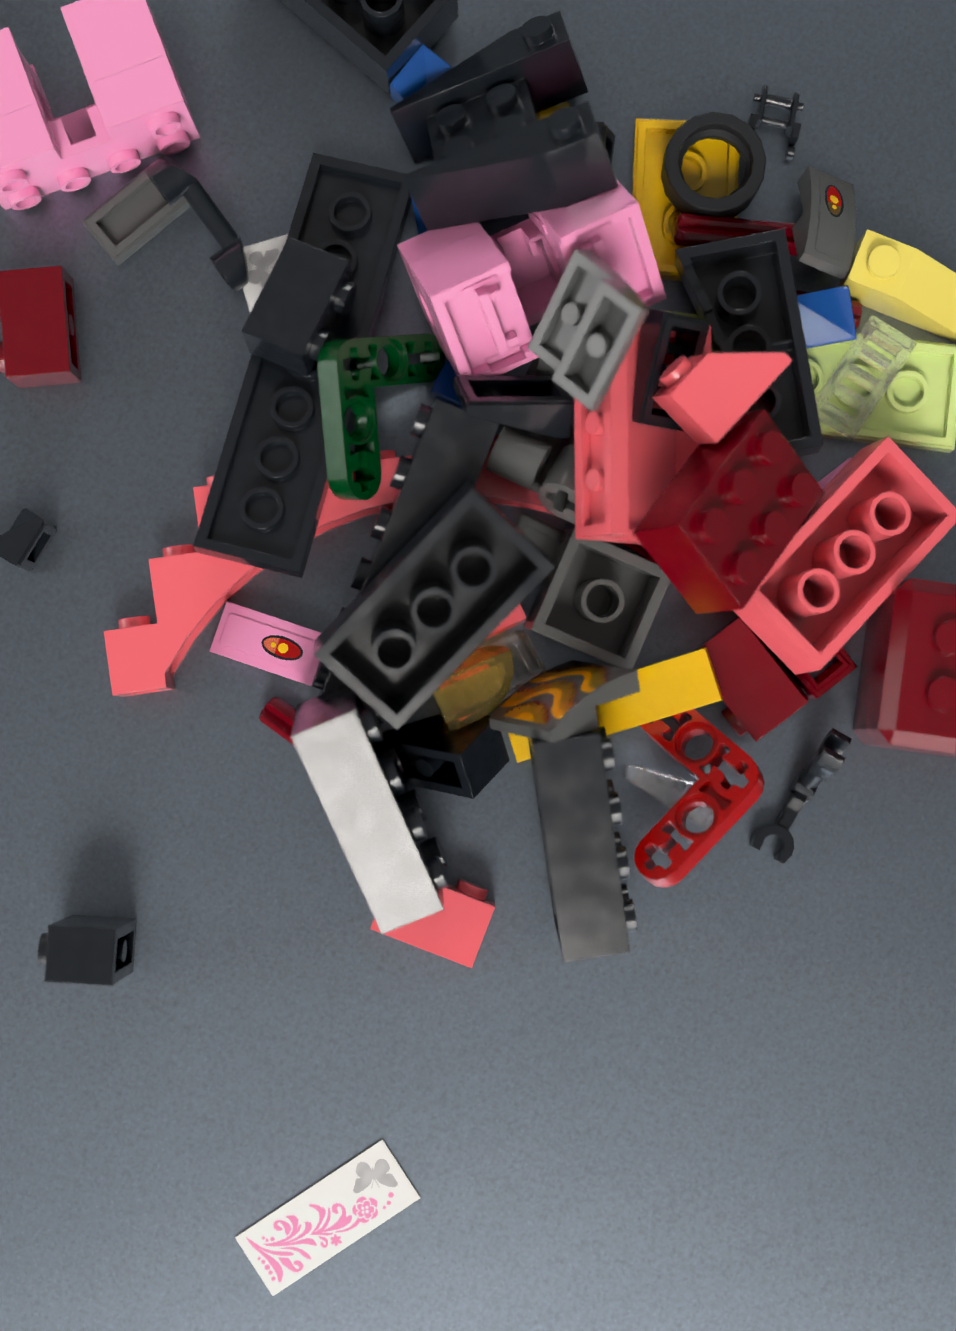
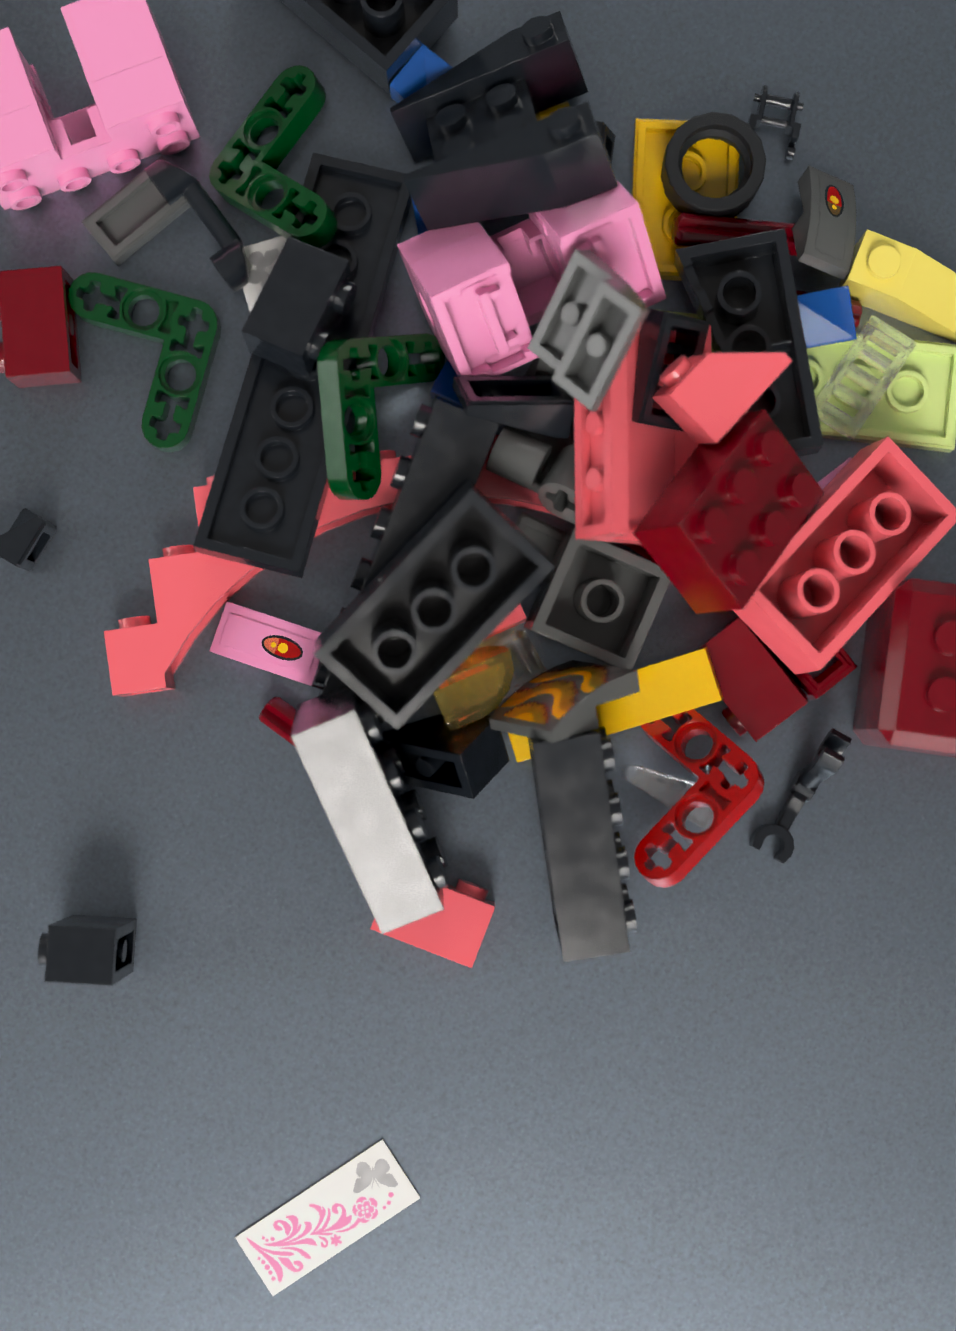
(167, 330): none -> dark green beam
(261, 176): none -> dark green beam

